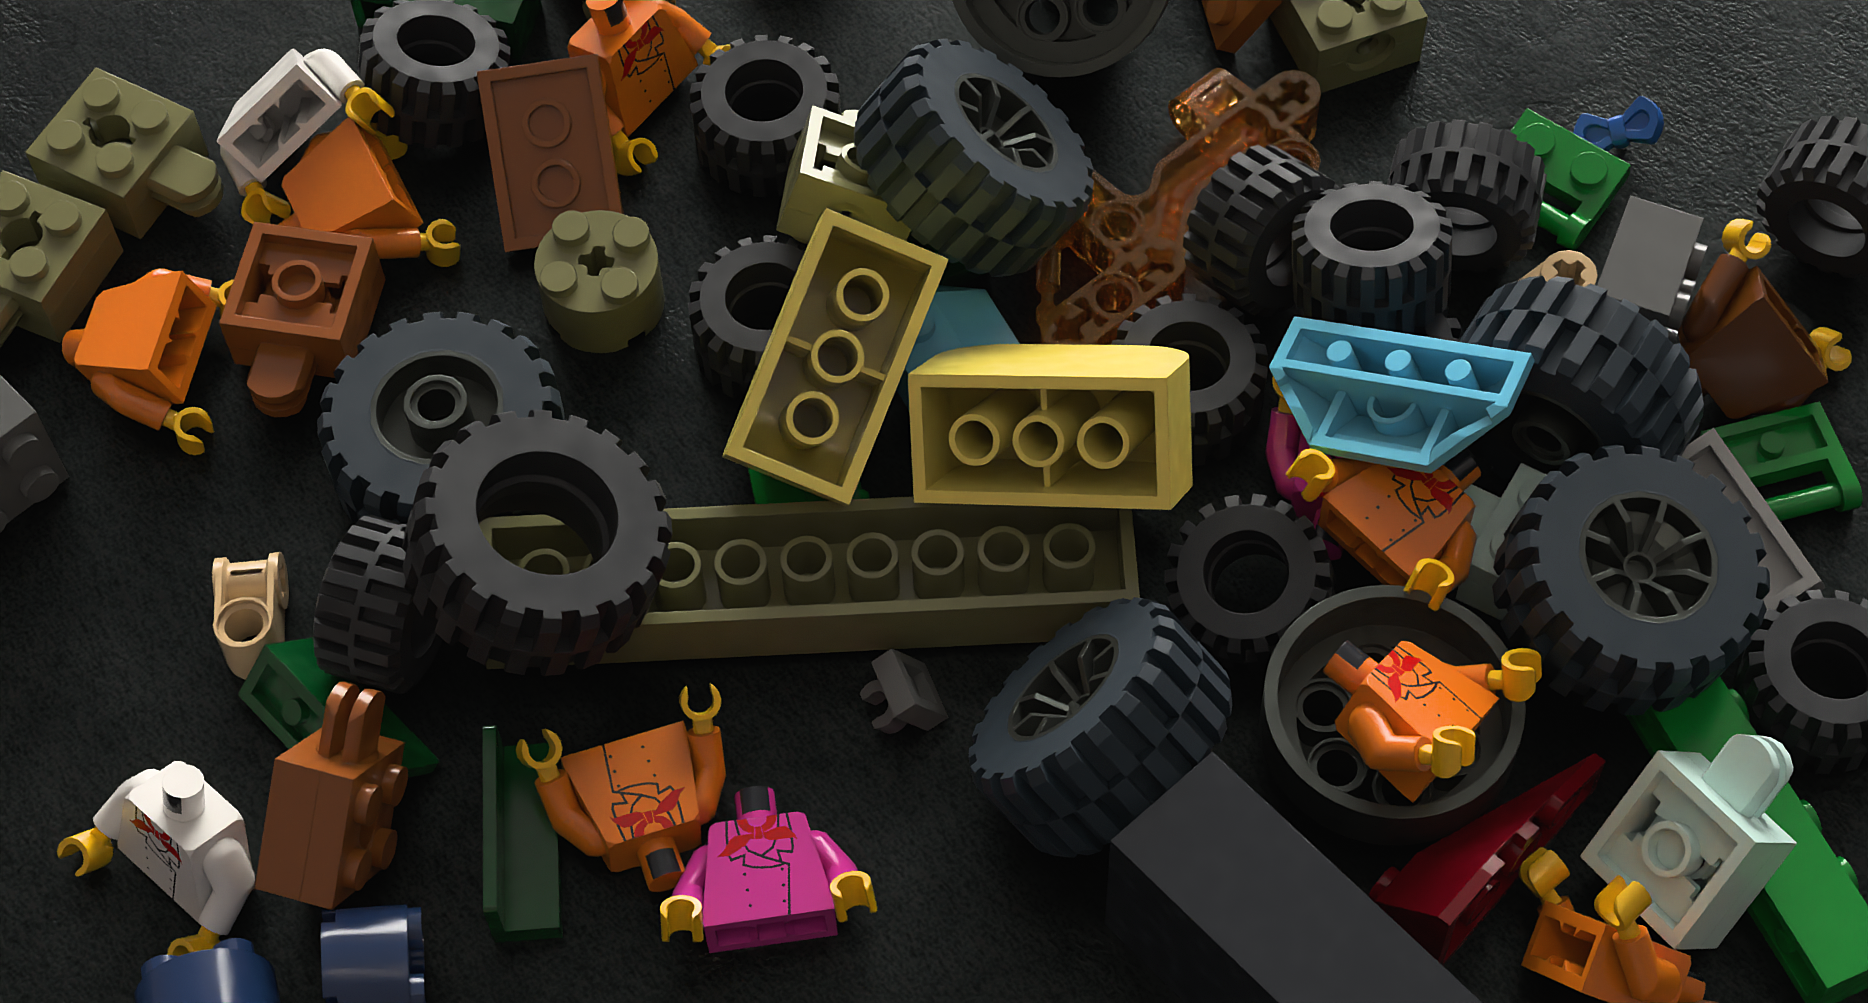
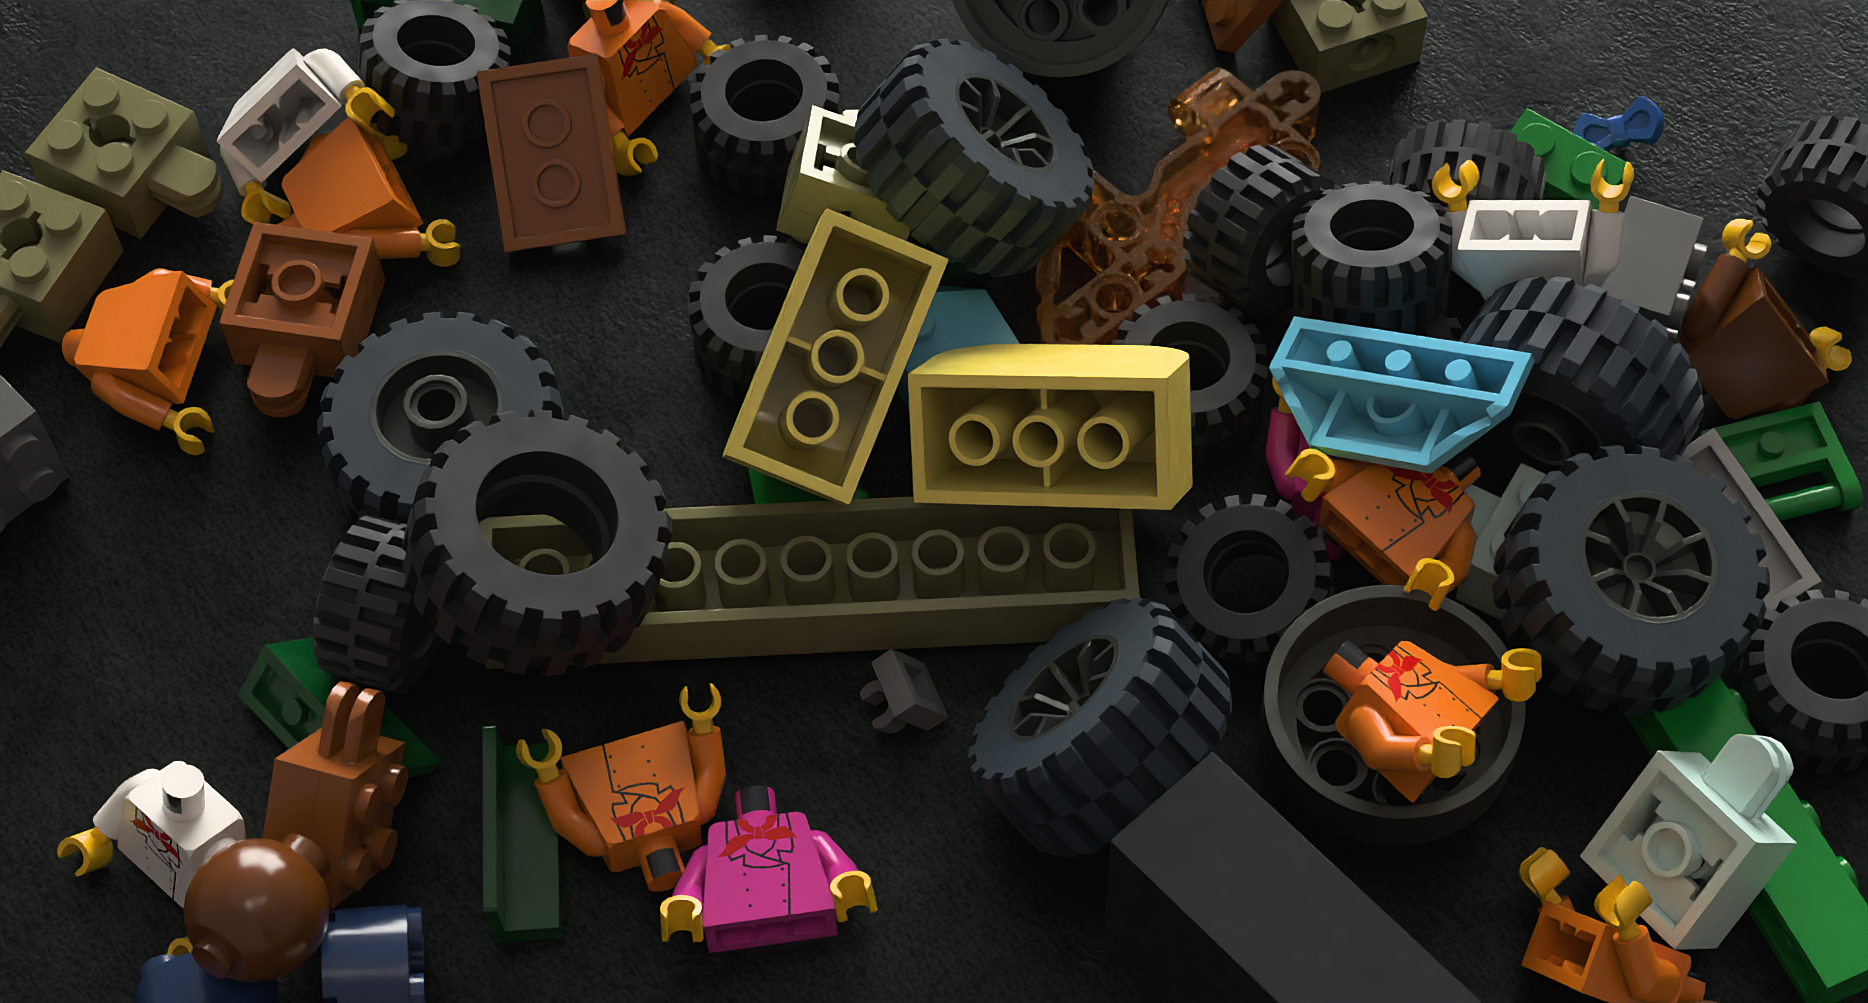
(249, 603): tan piece -> none
(258, 908): none -> reddish brown brick
(599, 279): olive brick -> none
(1465, 874): dark red wedge -> none
(1531, 238): none -> white torso

